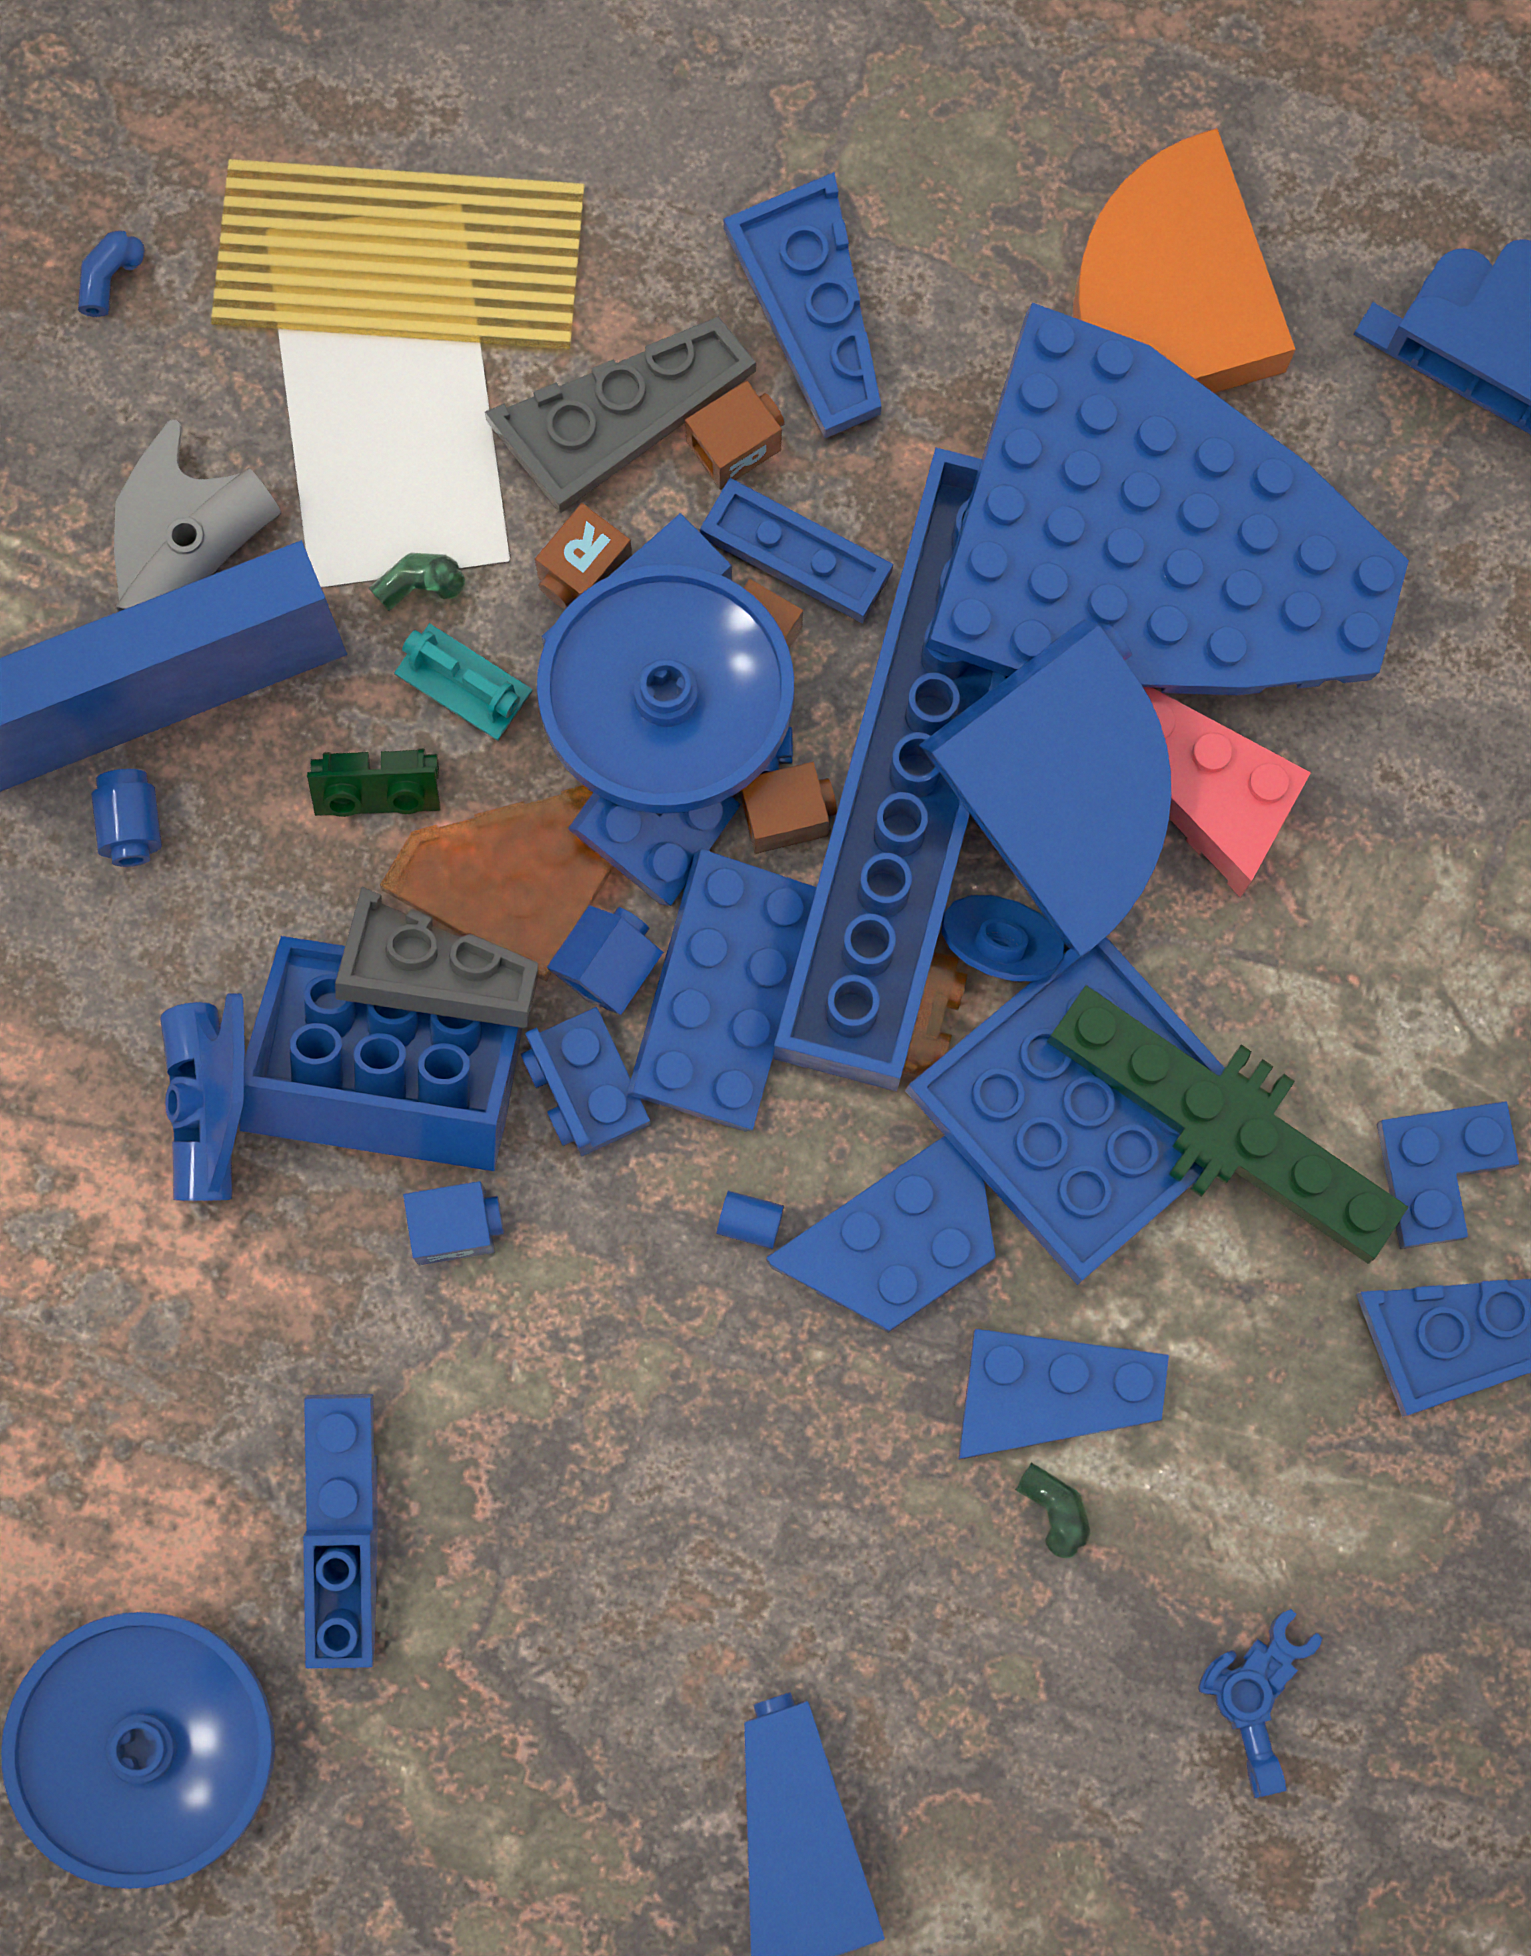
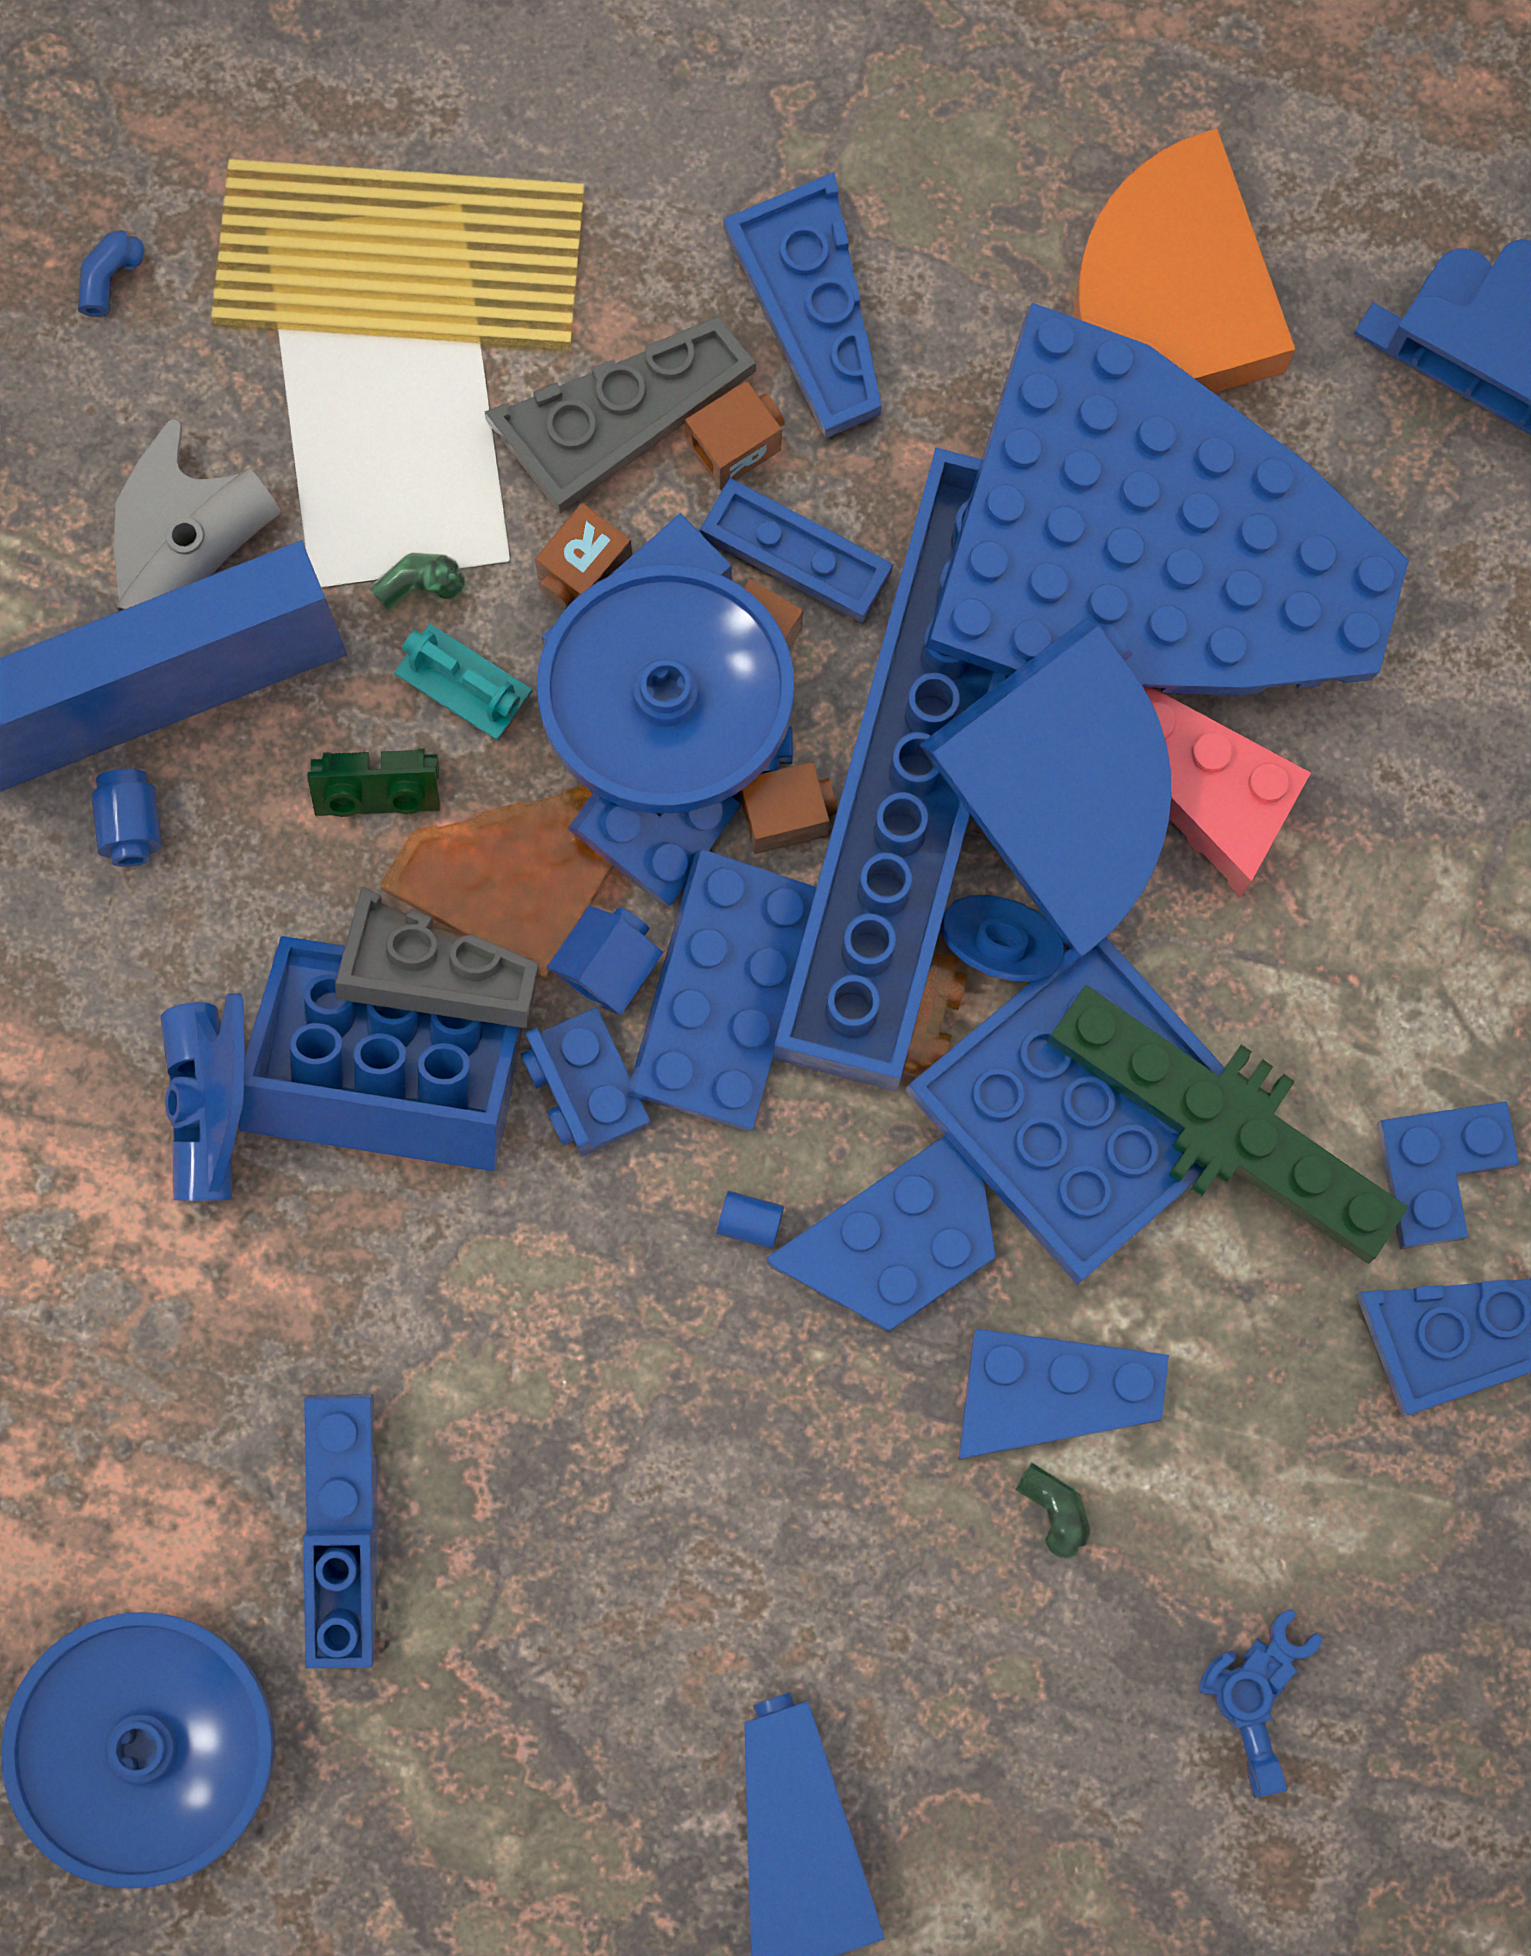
(452, 1222): blue brick -> none

